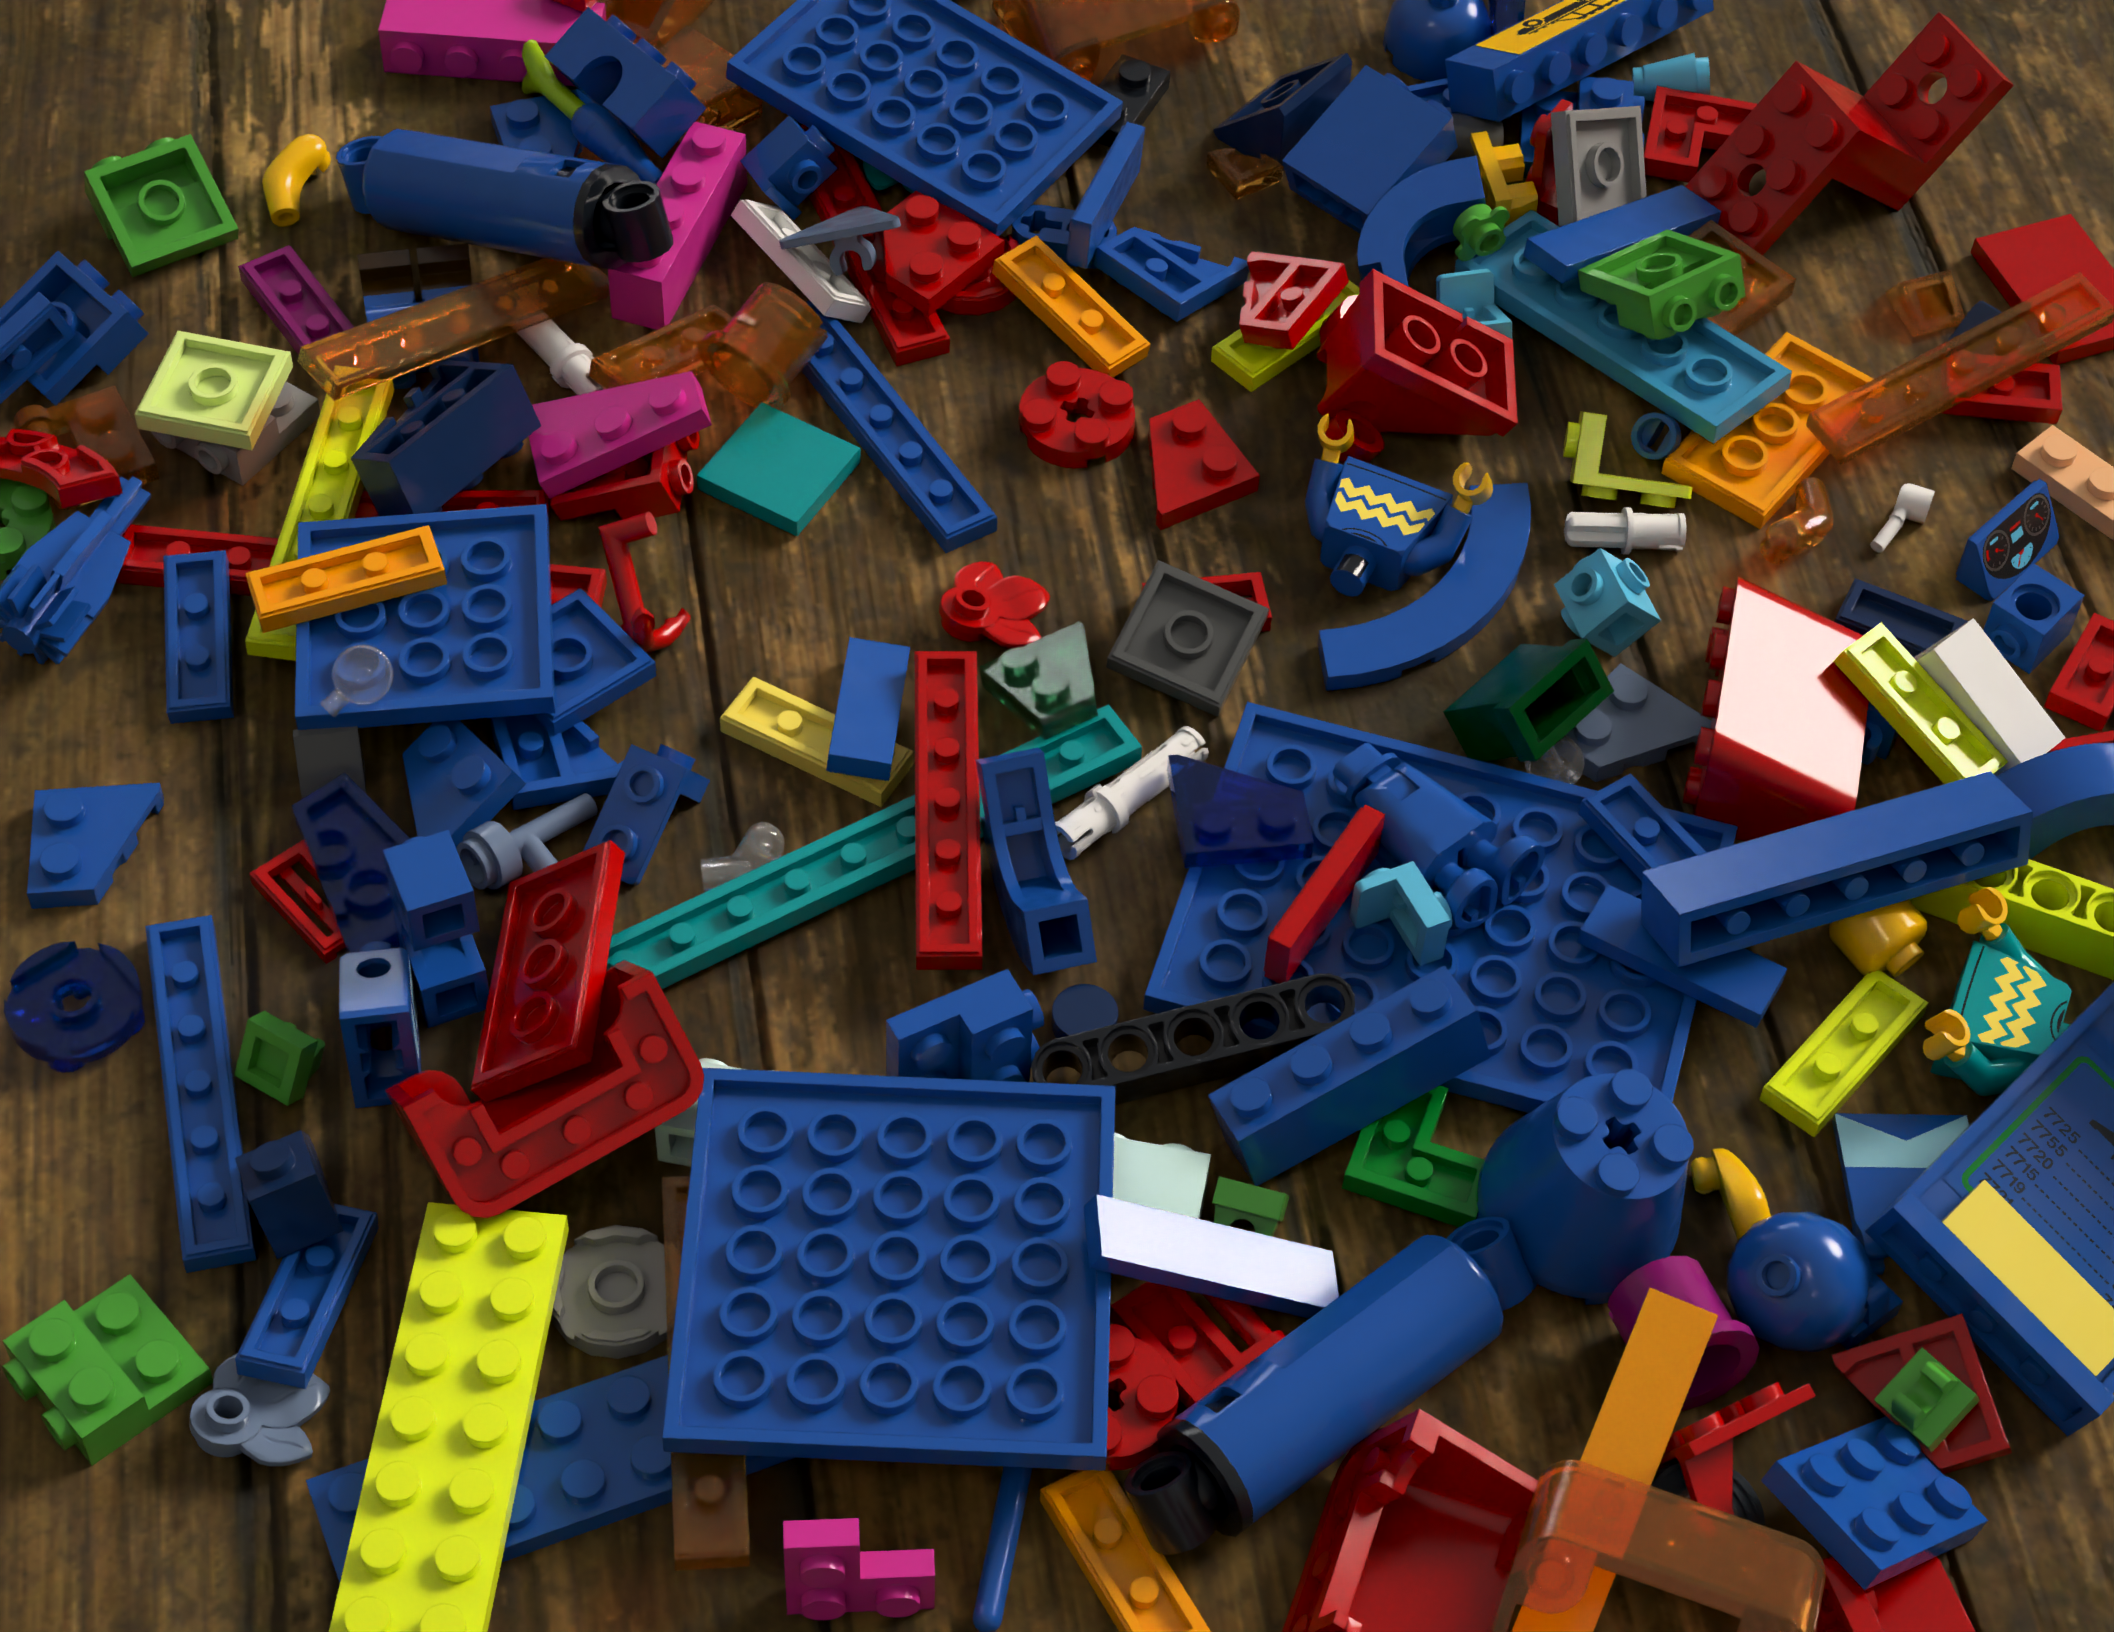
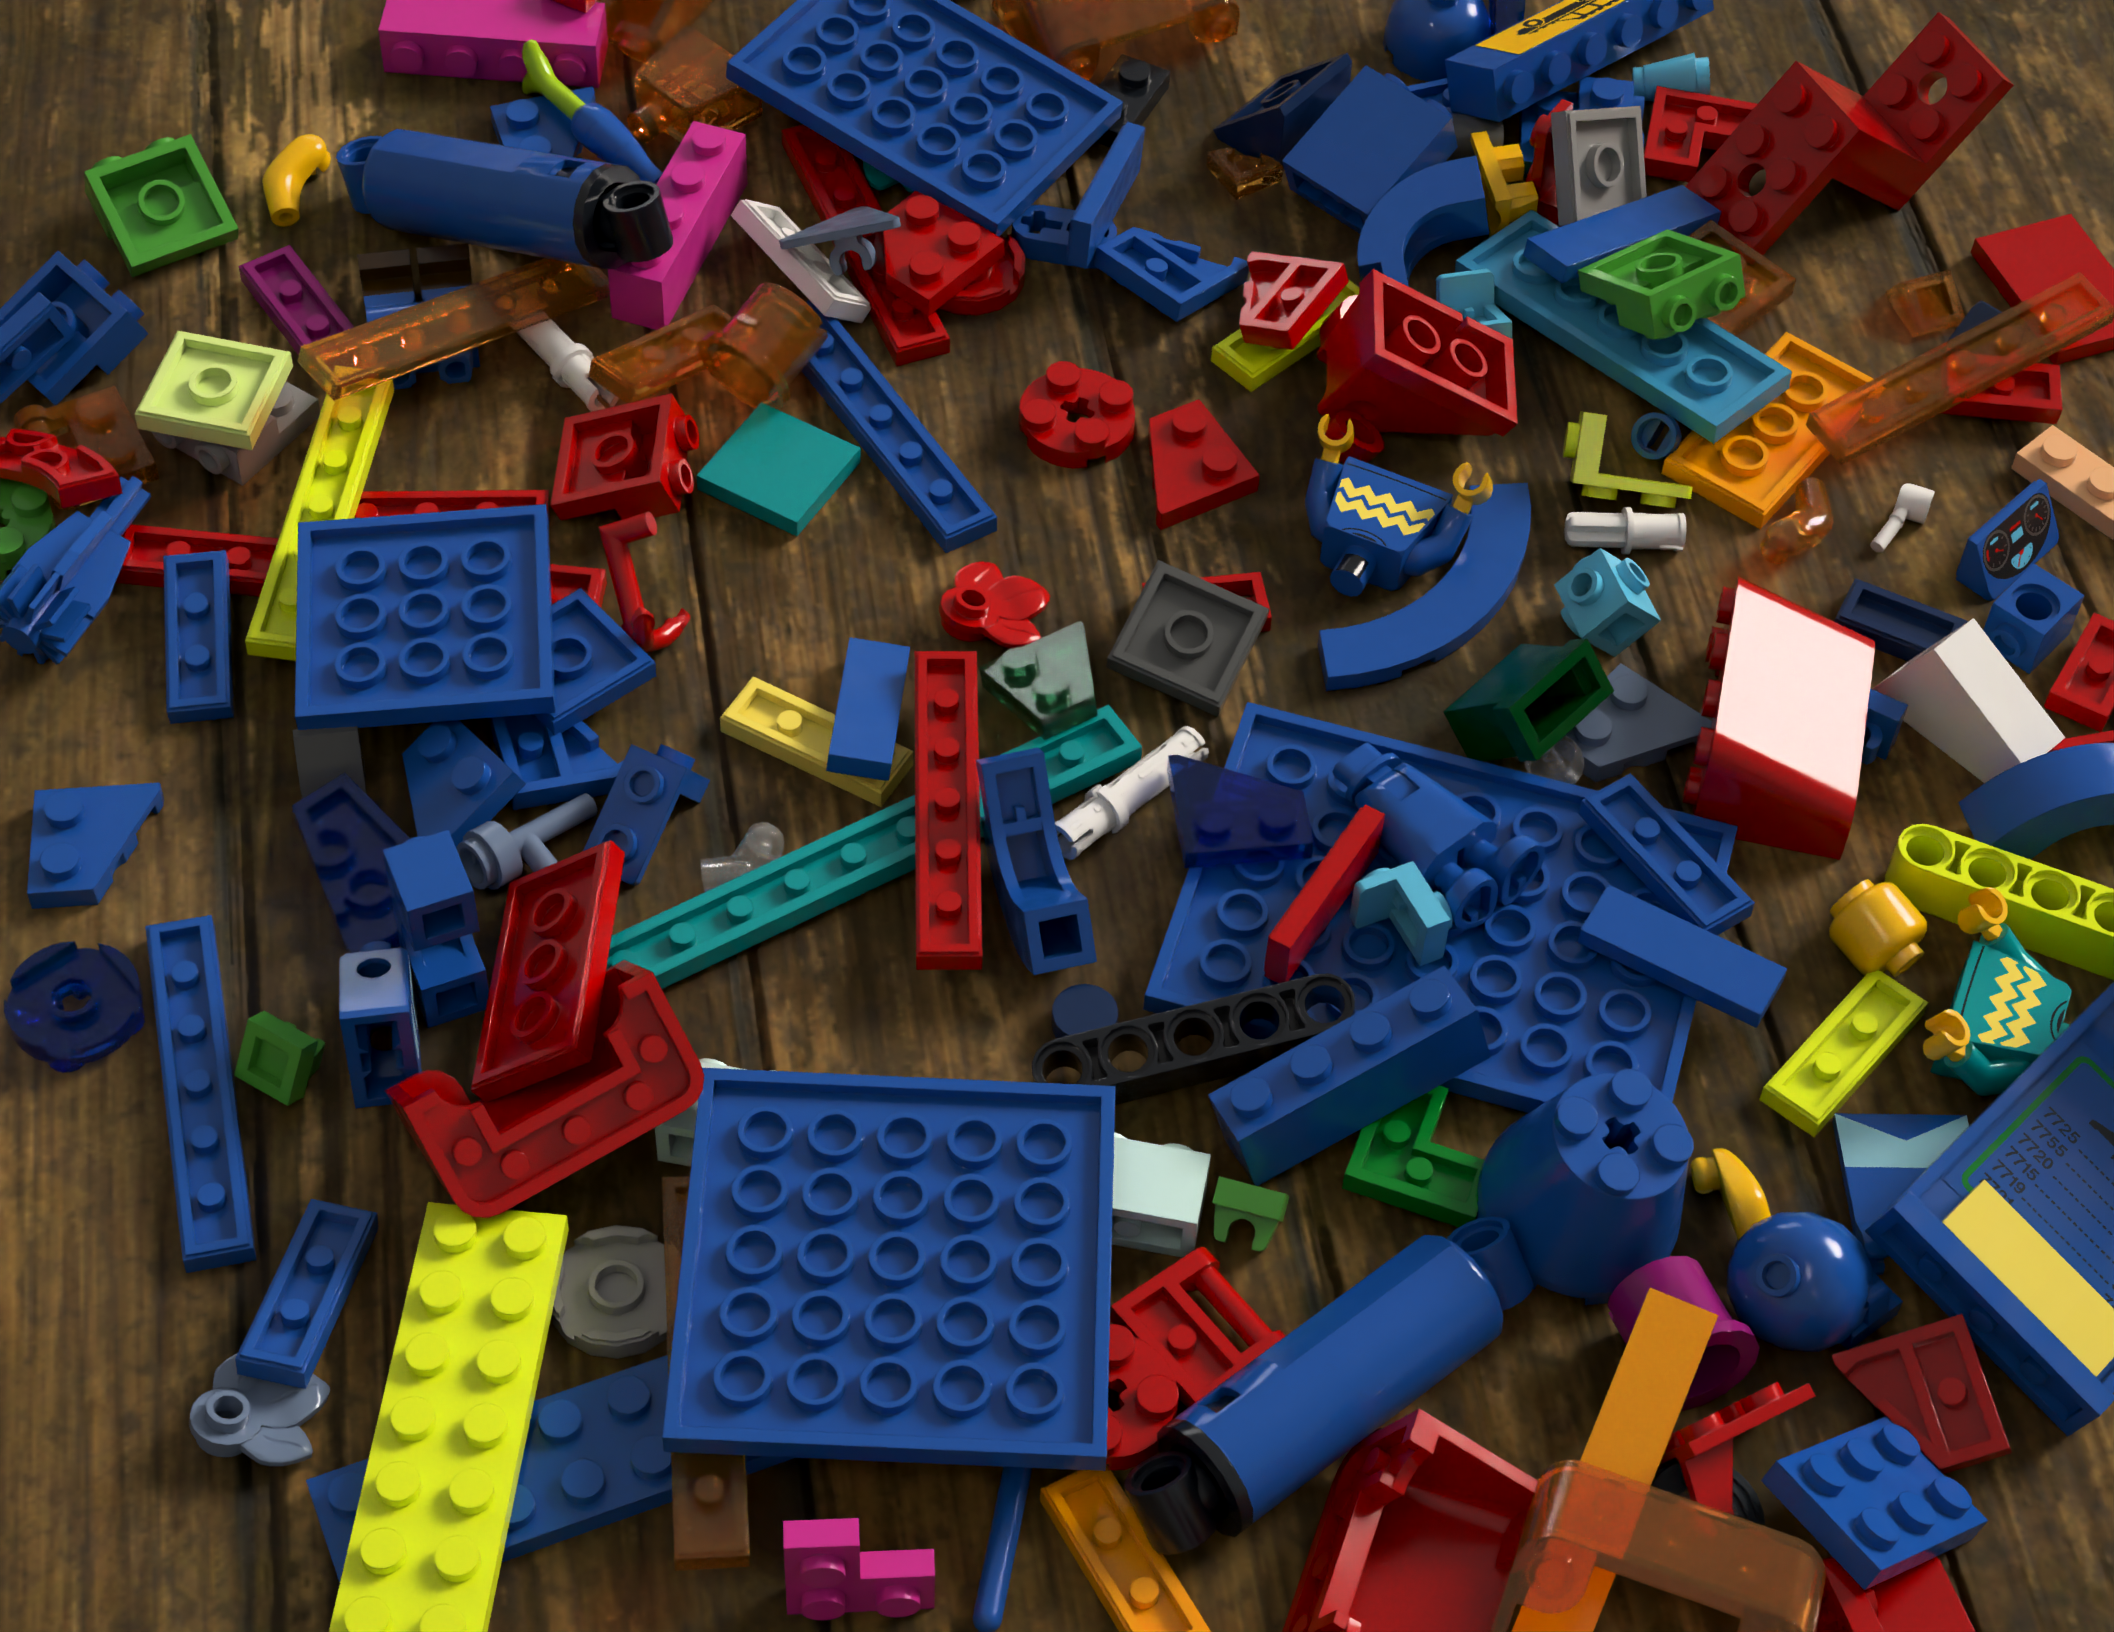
(104, 1368): bright green plate -> none
(281, 865): red tile -> none
(289, 1193): dark blue slope -> none
(346, 578): light orange tile -> none
(359, 677): clear piece -> none
(445, 437): dark blue wedge -> none
(613, 427): dark pink wing -> none
(628, 79): blue arch -> none
(790, 164): blue brick -> none
(968, 1034): blue plate -> none
(1070, 307): light orange tile -> none
(1208, 1257): tile -> none
(1480, 231): bright green plate -> none
(1834, 868): blue brick -> none
(1917, 707): neon yellow tile -> none
(1926, 1399): bright green tile -> none

